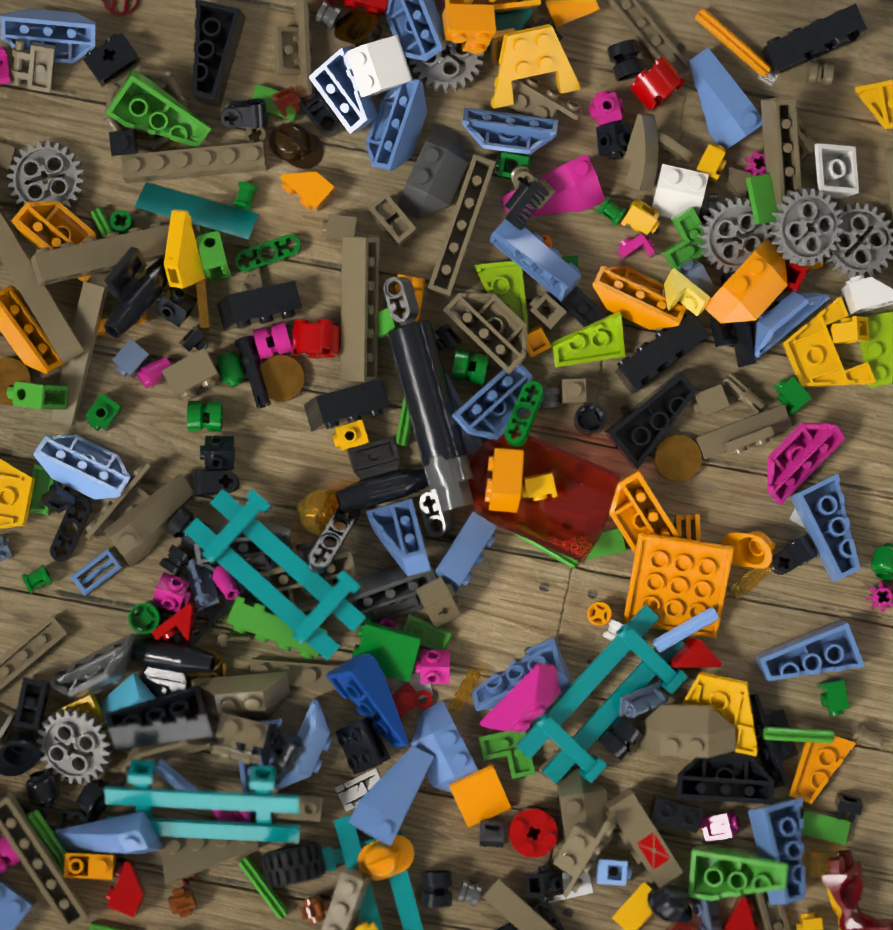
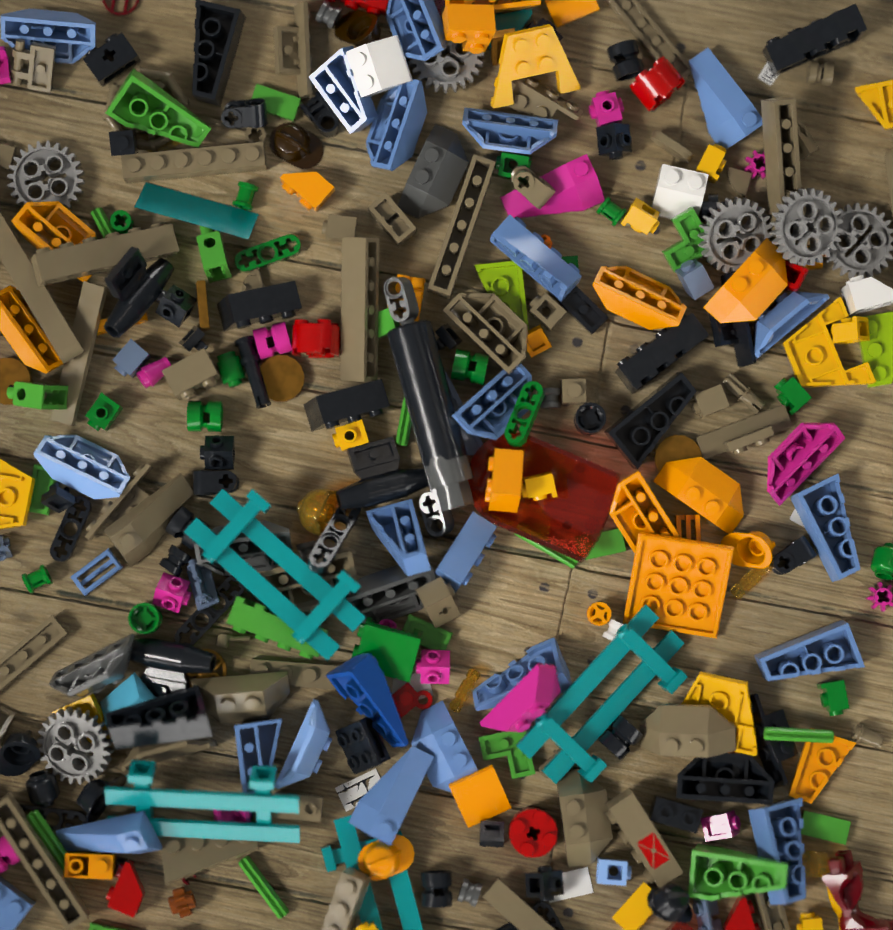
(32, 703): black brick -> none
(173, 777): light blue axle -> none
(182, 254): yellow slope -> none
(182, 619): red slope -> none
(225, 582): dark pink cone -> none
(242, 731): dark tan plate -> none
(286, 98): clear red tile -> none
(286, 748): black piece -> none
(293, 864): black tyre -> none
(314, 909): dark orange gear -> none
(520, 199): black piece -> none
(578, 851): dark tan bracket -> none
(592, 343): lime wing -> none
(630, 245): dark pink bracket -> none
(639, 700): sand blue hinge -> none
(643, 153): dark tan slope -> none
(682, 290): light yellow slope -> none
(685, 629): light blue axle -> none
(694, 654): red slope -> none
(704, 490): none -> light orange wedge
(733, 42): light orange axle -> none
(762, 198): bright green tile -> none
(836, 170): white slope -> none
(848, 804): black tile -> none

